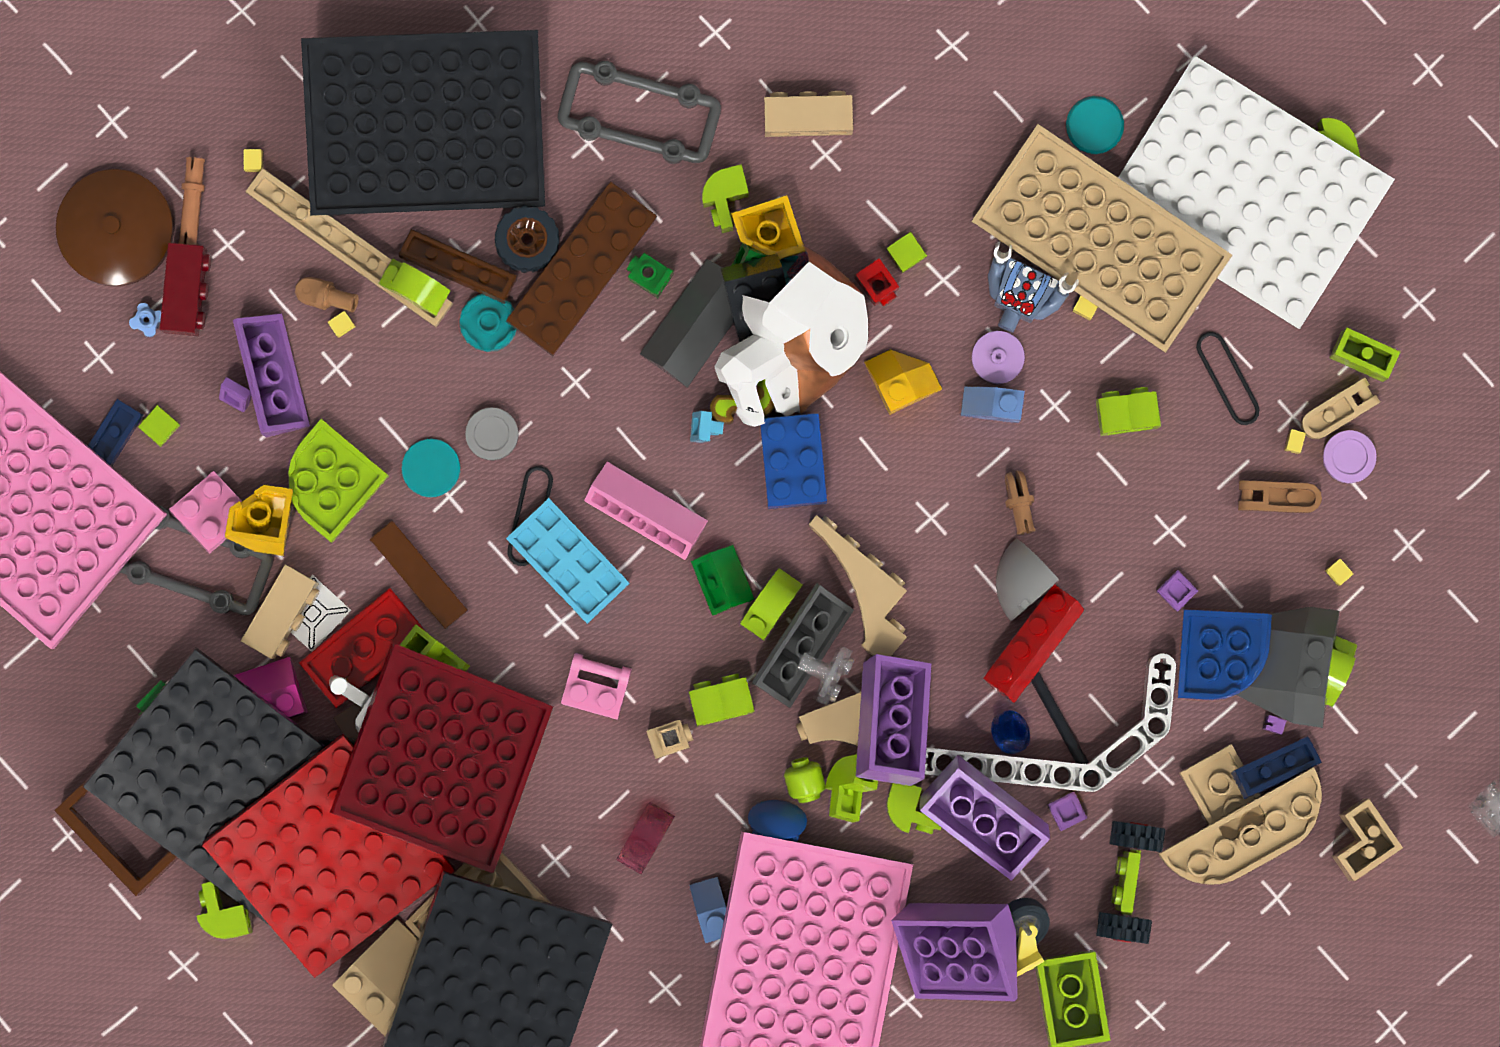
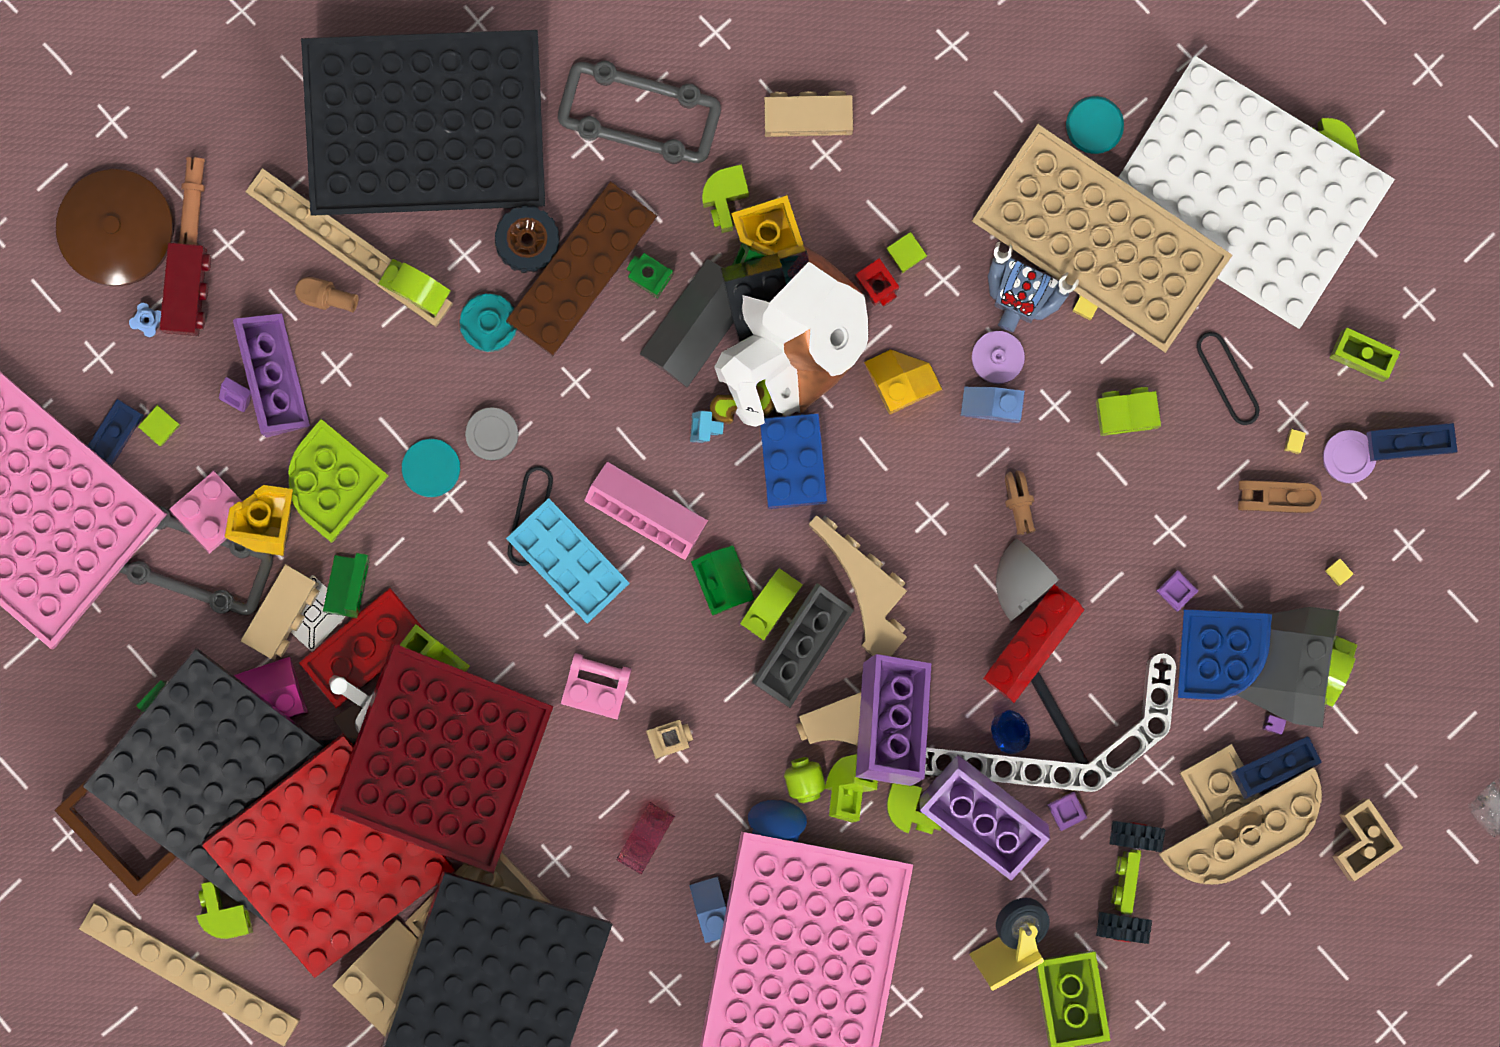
(189, 974): none -> tan plate
(253, 160): light yellow piece -> none
(341, 324): light yellow piece -> none
(346, 585): none -> green panel
(418, 574): reddish brown tile -> none
(457, 266): reddish brown tile -> none
(721, 700): lime brick -> none
(828, 673): clear plate -> none
(959, 950): medium lavender slope -> none
(1338, 410): tan plate -> none
(1412, 442): none -> dark blue plate

